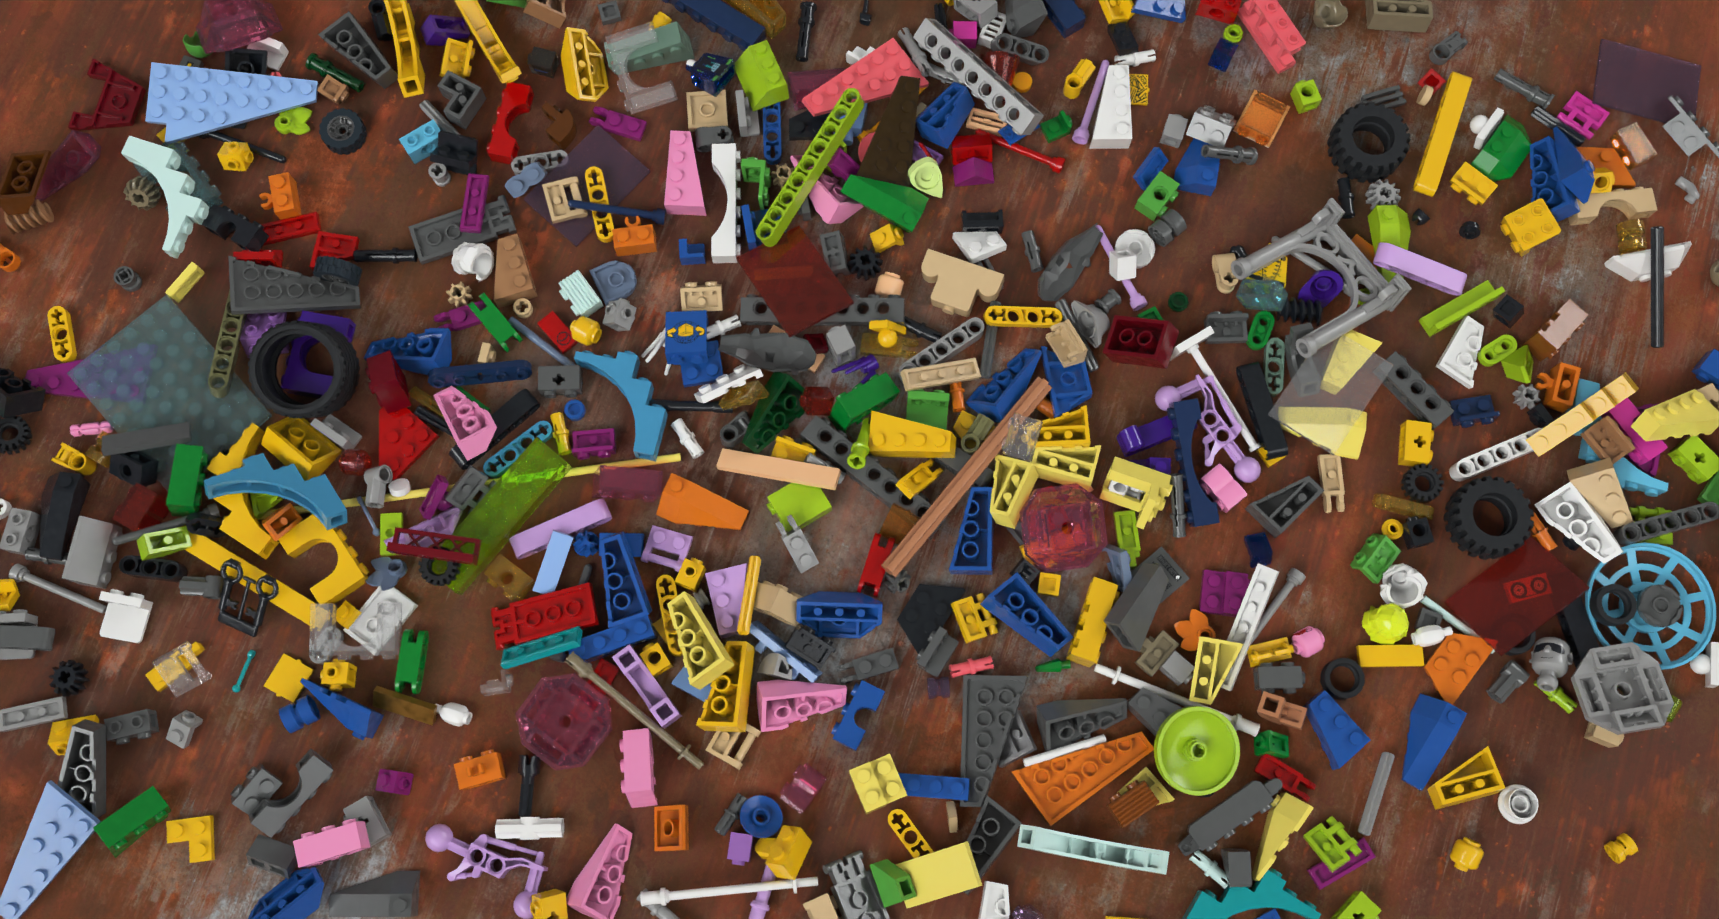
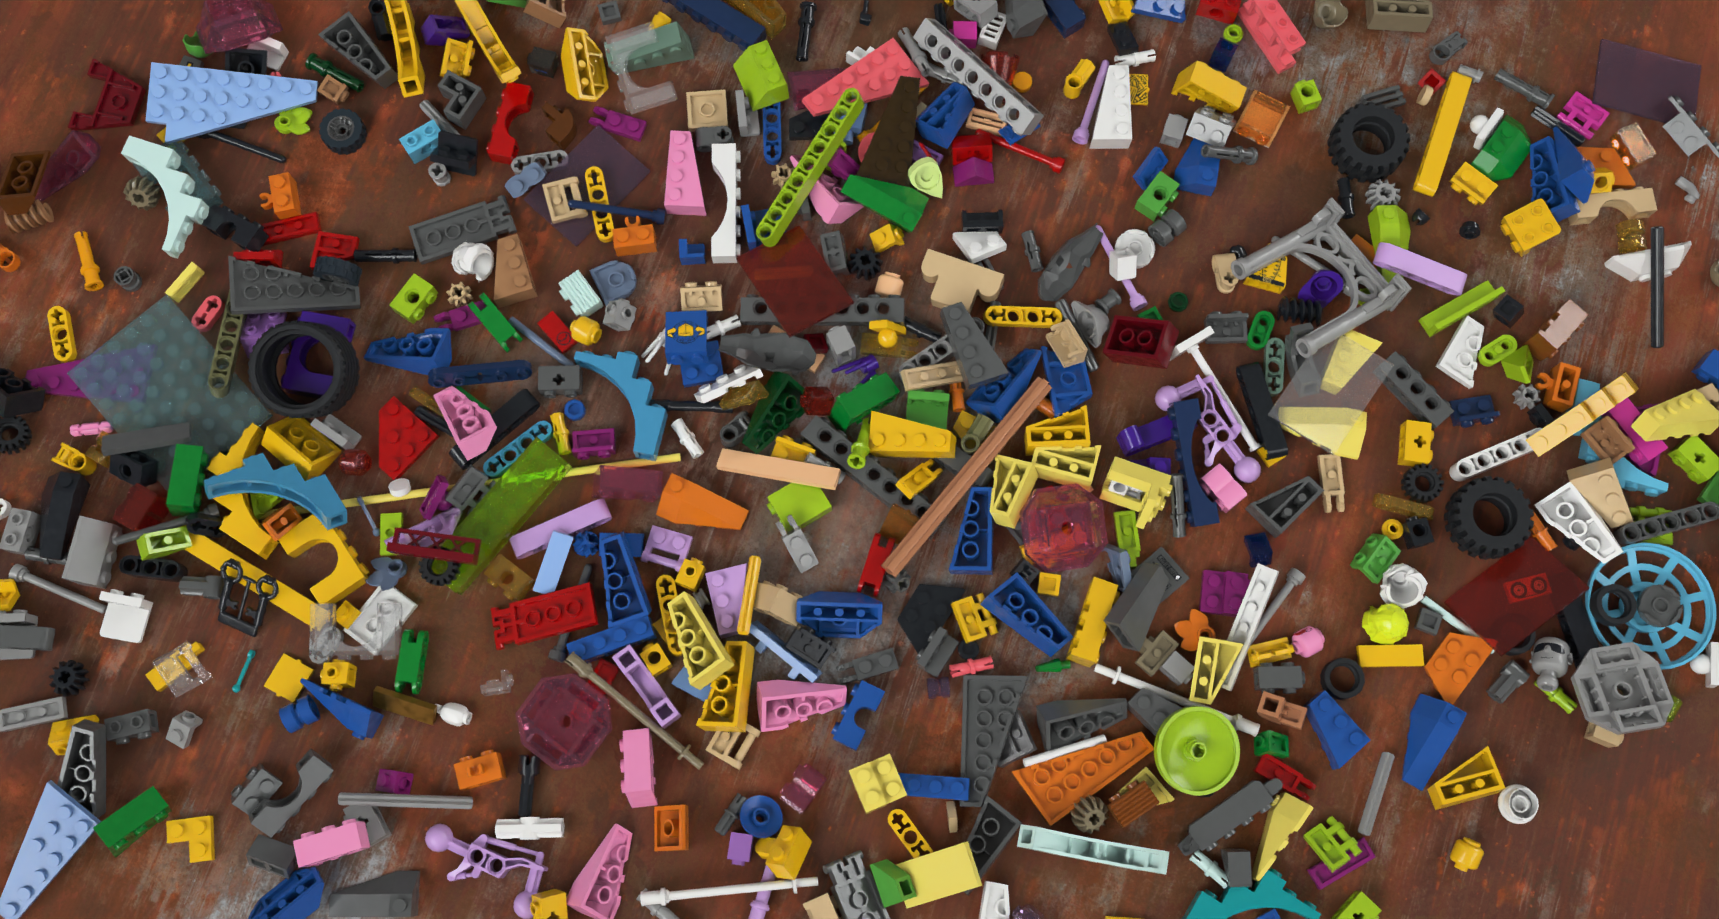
(89, 268): none -> light orange pin
(208, 313): none -> coral beam
(235, 156): yellow brick -> none
(376, 481): light grey piece -> none
(388, 382): dark red brick -> none
(405, 800): none -> light grey axle
(414, 287): none -> lime brick
(474, 203): magenta tile -> none
(487, 353): tan plate -> none
(518, 304): tan bush -> none
(541, 647): teal tile -> none
(711, 72): clear blue torso -> none
(757, 171): bright green bracket -> none
(775, 666): light grey brick -> none
(968, 650): none -> black tile
(971, 349): none -> dark grey wedge
(1021, 437): clear bracket -> none
(1028, 48): dark grey beam -> none
(1056, 127): green bracket -> none
(1089, 814): none -> dark tan gear
(1210, 86): none -> yellow wedge
(1262, 294): clear light blue brick -> none
(1430, 635): white plant -> none
(1471, 72): none -> light grey pin
(1621, 848): yellow wheel -> none

